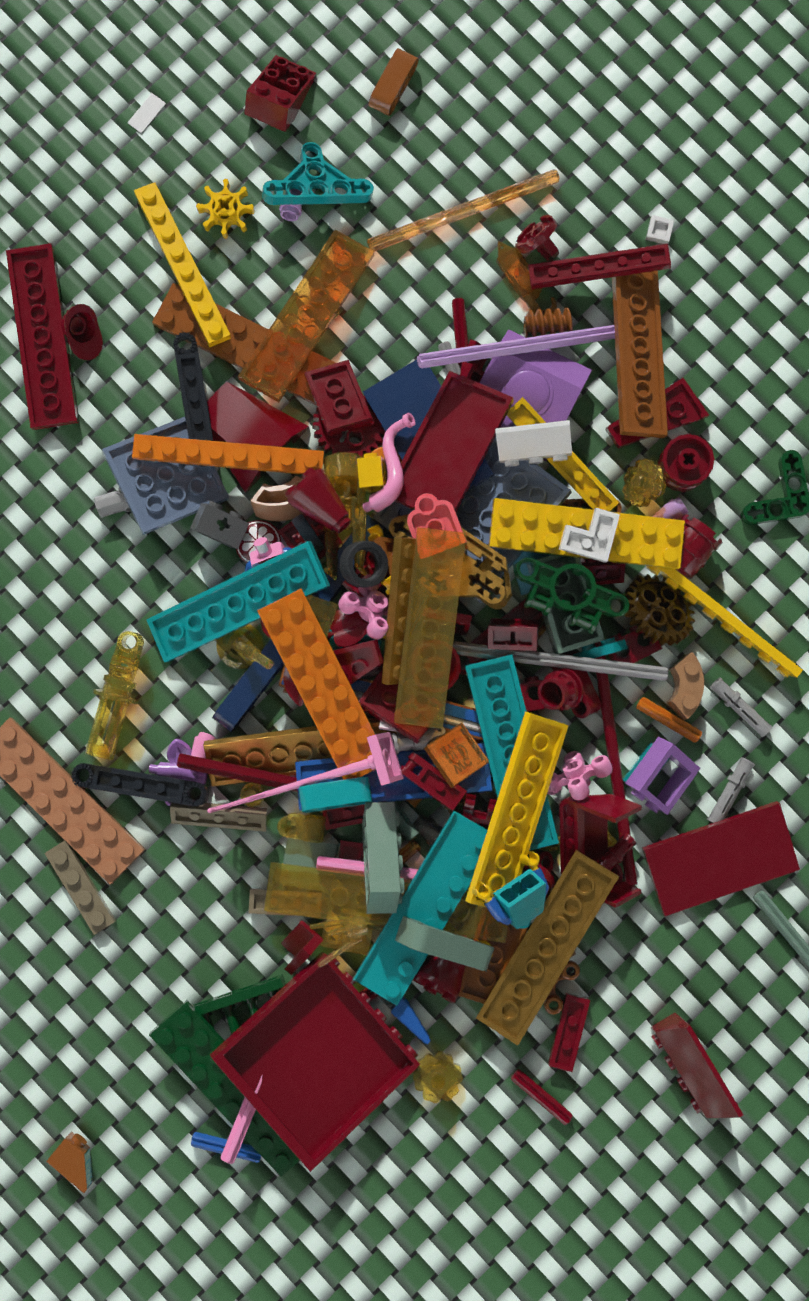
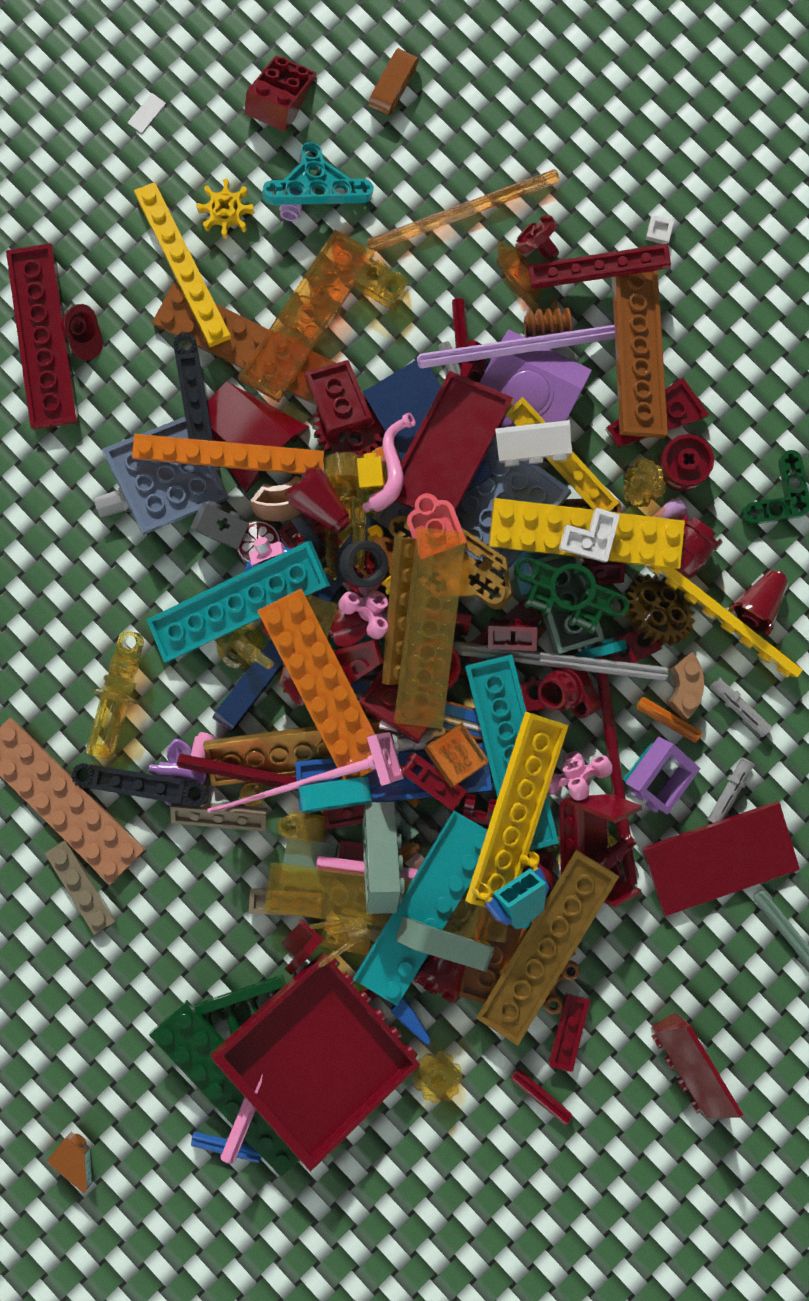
(378, 288): none -> clear yellow brick
(761, 602): none -> dark red cone

